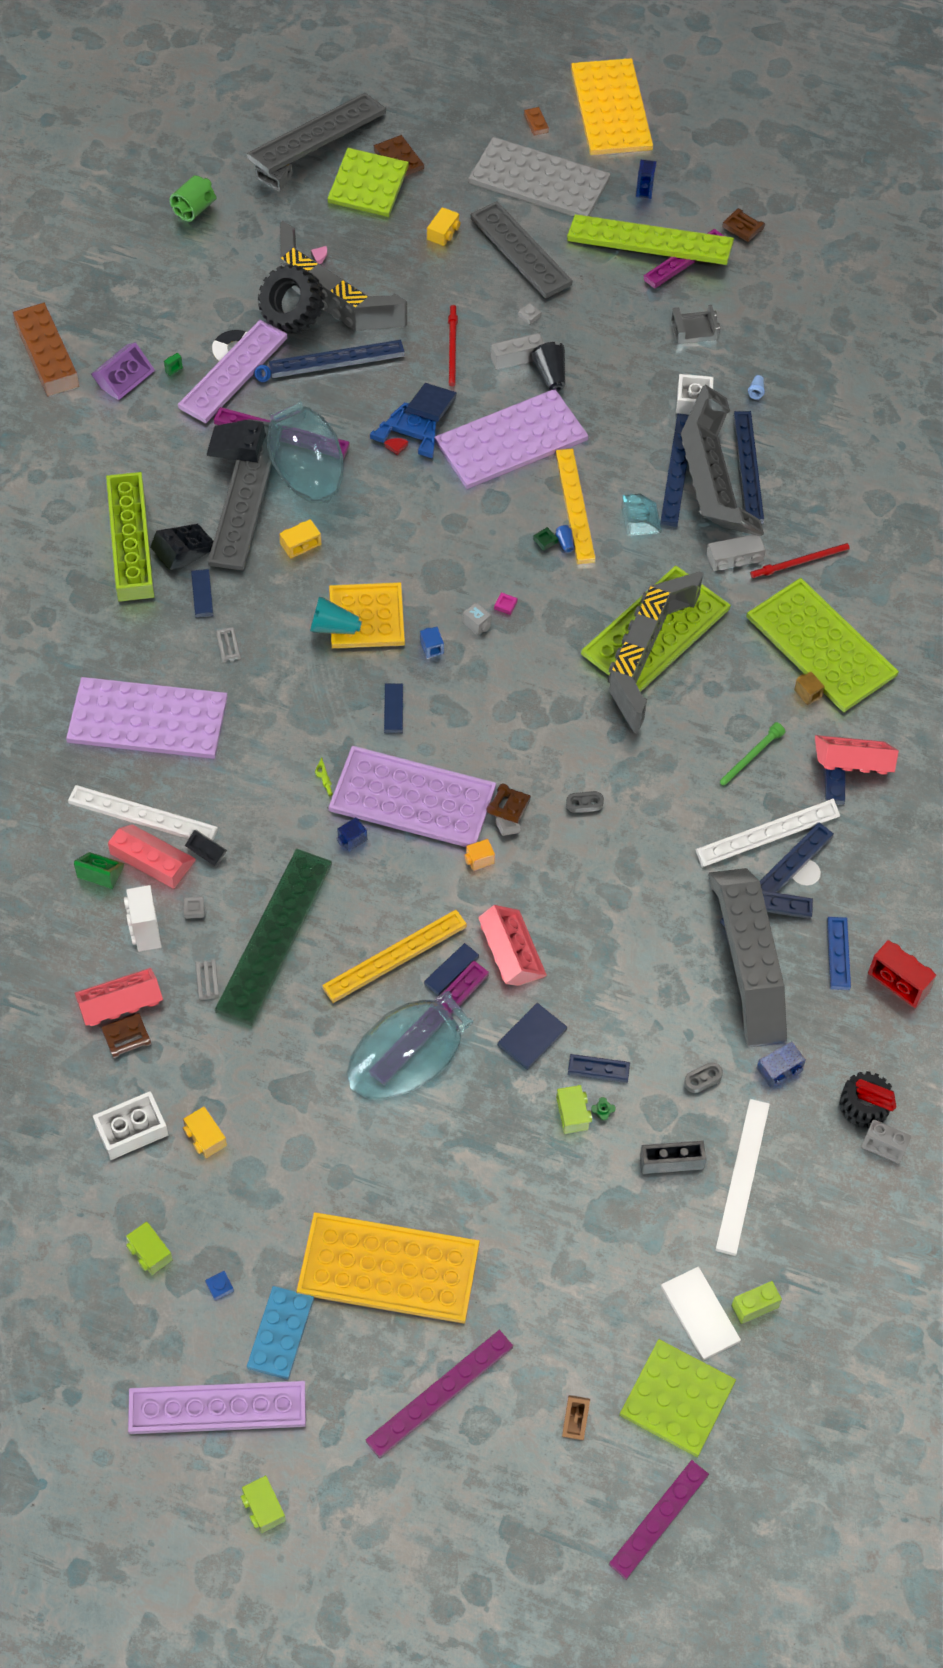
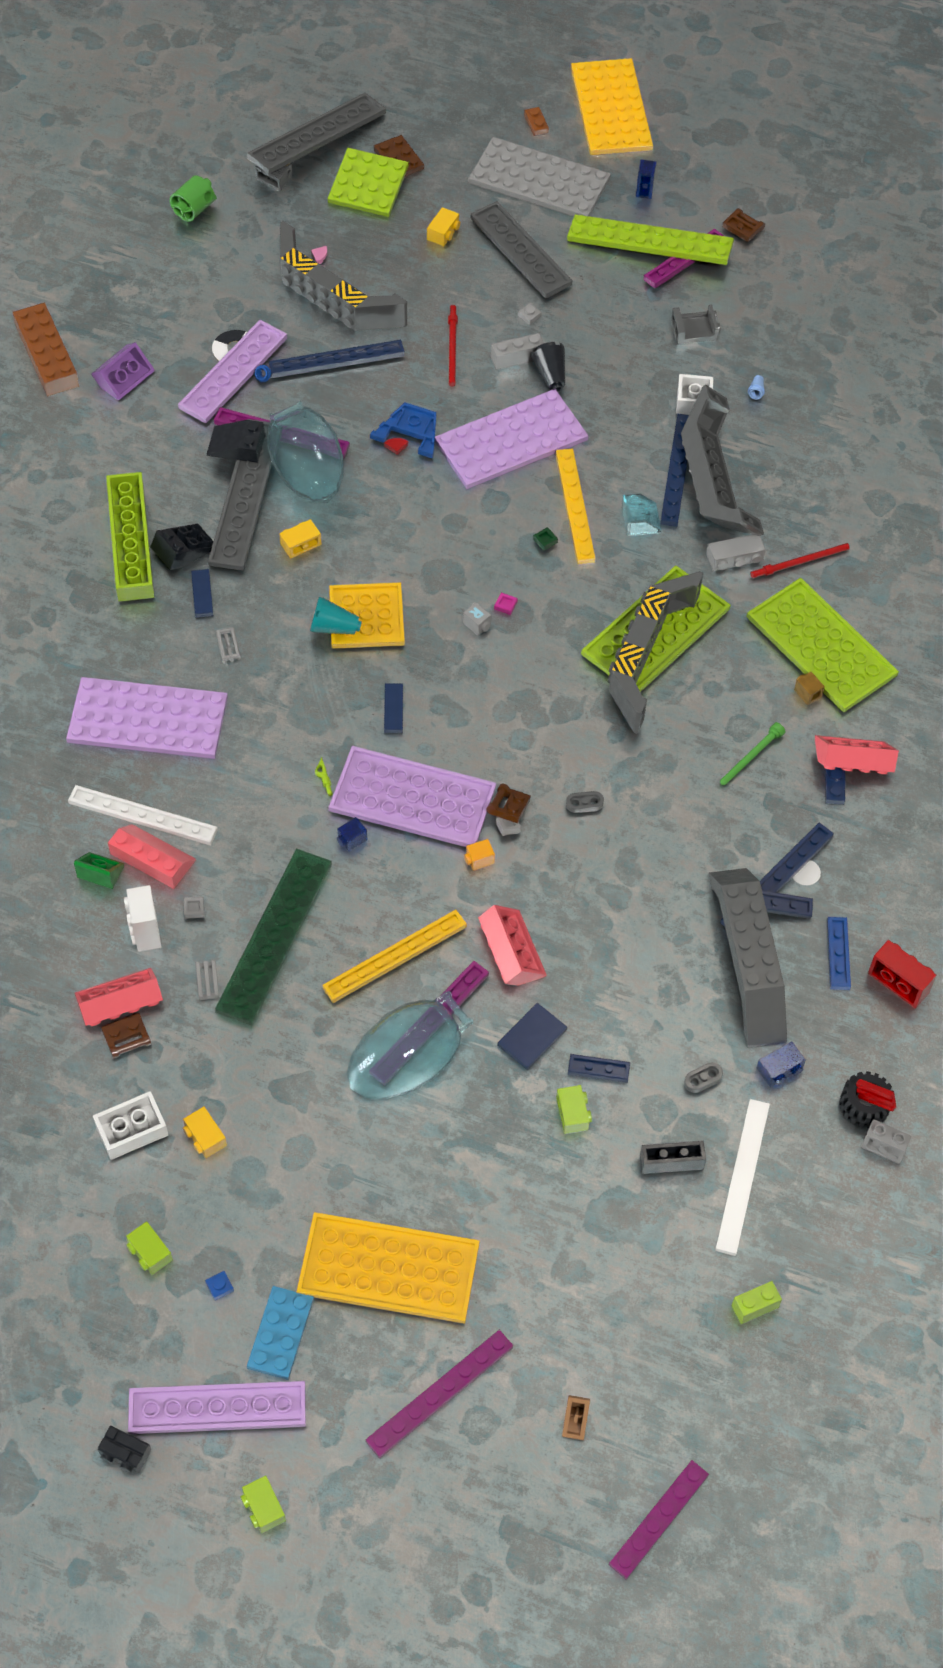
(124, 1450): none -> black brick
(173, 364): green plate -> none
(205, 848): black plate -> none
(274, 290): black tyre -> none
(431, 402): dark blue tile -> none
(431, 642): blue brick -> none
(451, 969): dark blue tile -> none
(565, 538): blue cone -> none
(603, 1114): green plate -> none
(677, 1397): lime plate -> none
(700, 1313): white tile -> none
(748, 464): dark blue plate -> none
(767, 832): white tile -> none

